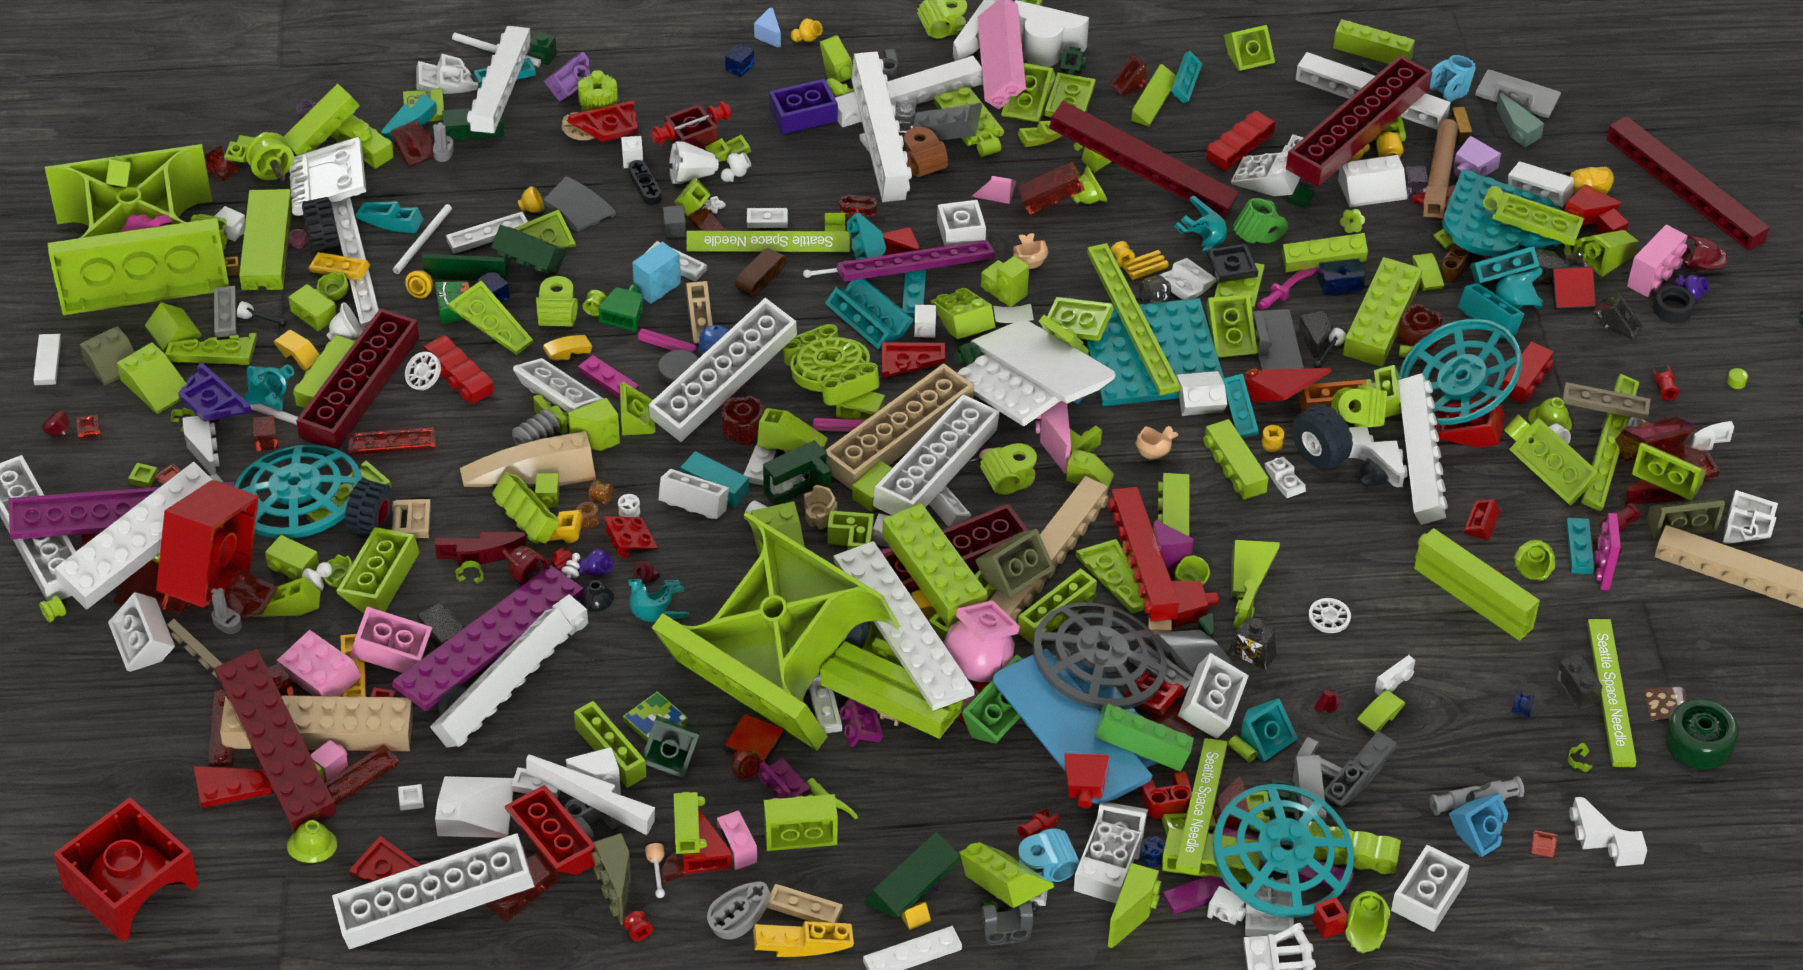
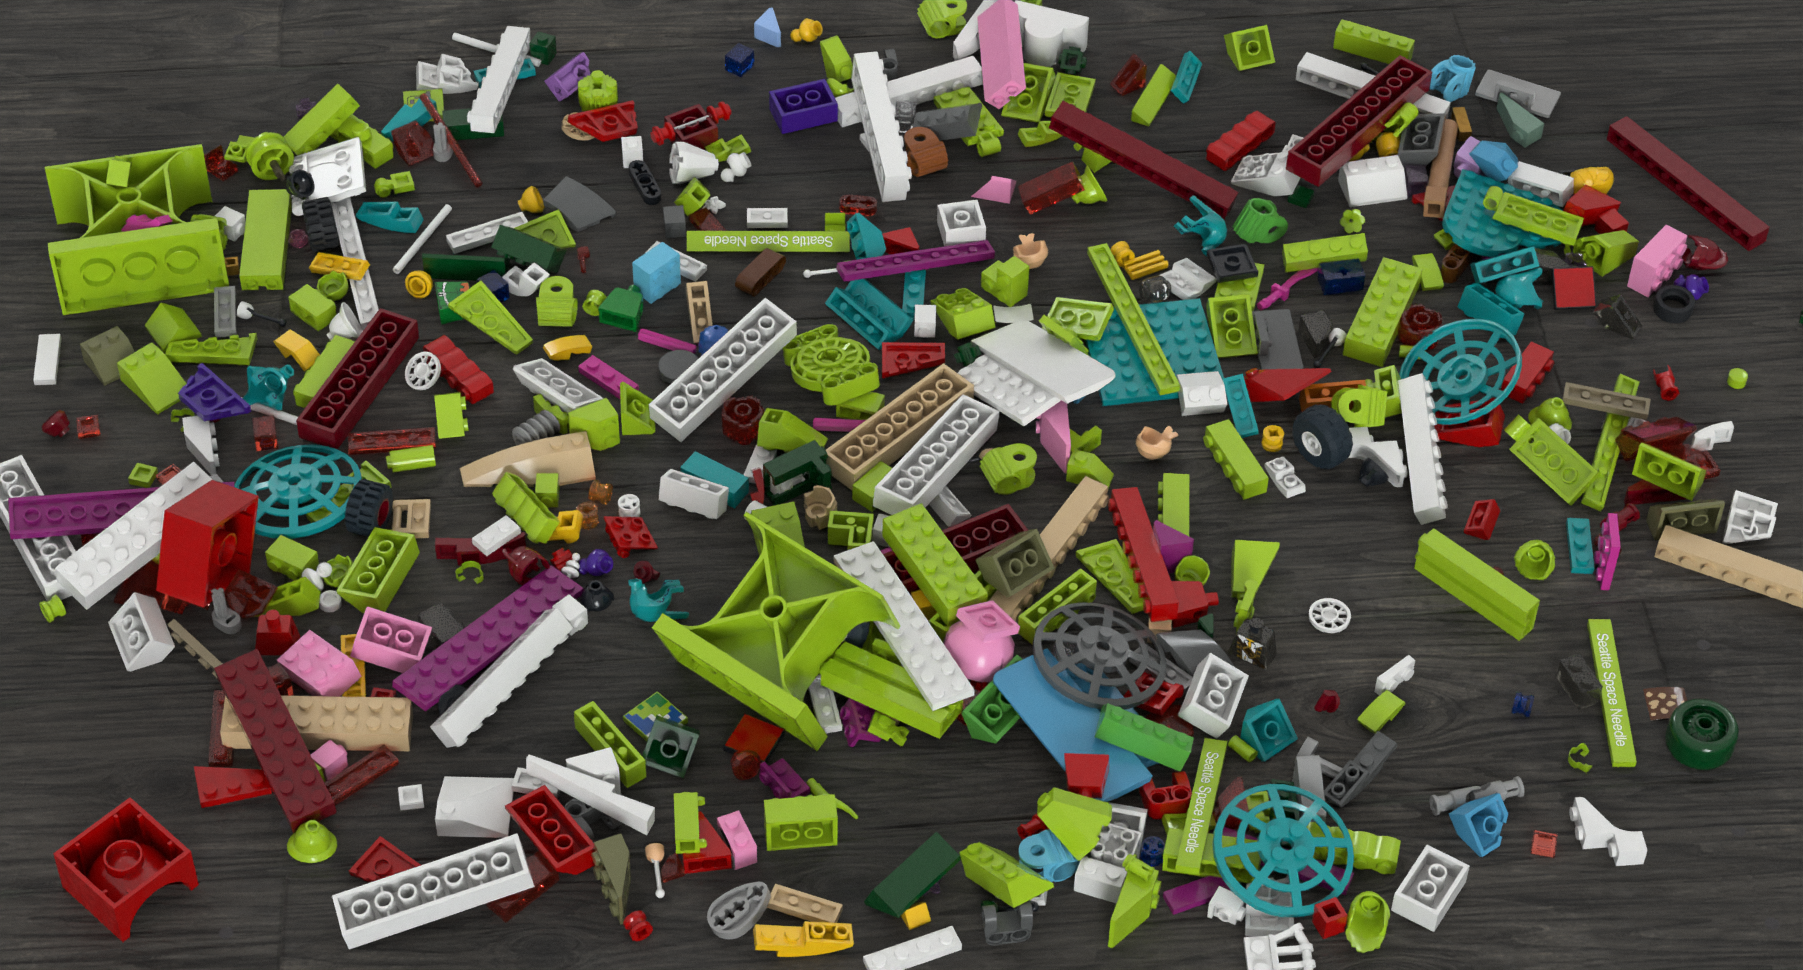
(275, 633): none -> red torso
(300, 184): none -> black piece
(330, 601): none -> white tile
(398, 182): none -> lime plate
(411, 458): none -> lime brick
(450, 415): none -> lime brick
(451, 141): none -> clear red piece
(496, 535): none -> white plate
(525, 282): none -> white brick
(583, 252): none -> clear red hand
(758, 495): none -> red slope
(885, 728): none -> lime plate
(1074, 819): none -> lime slope
(1138, 867): none -> lime pin
(1403, 118): none -> lime hinge
(1421, 140): none -> dark grey slope
(1495, 159): none -> dark azure slope

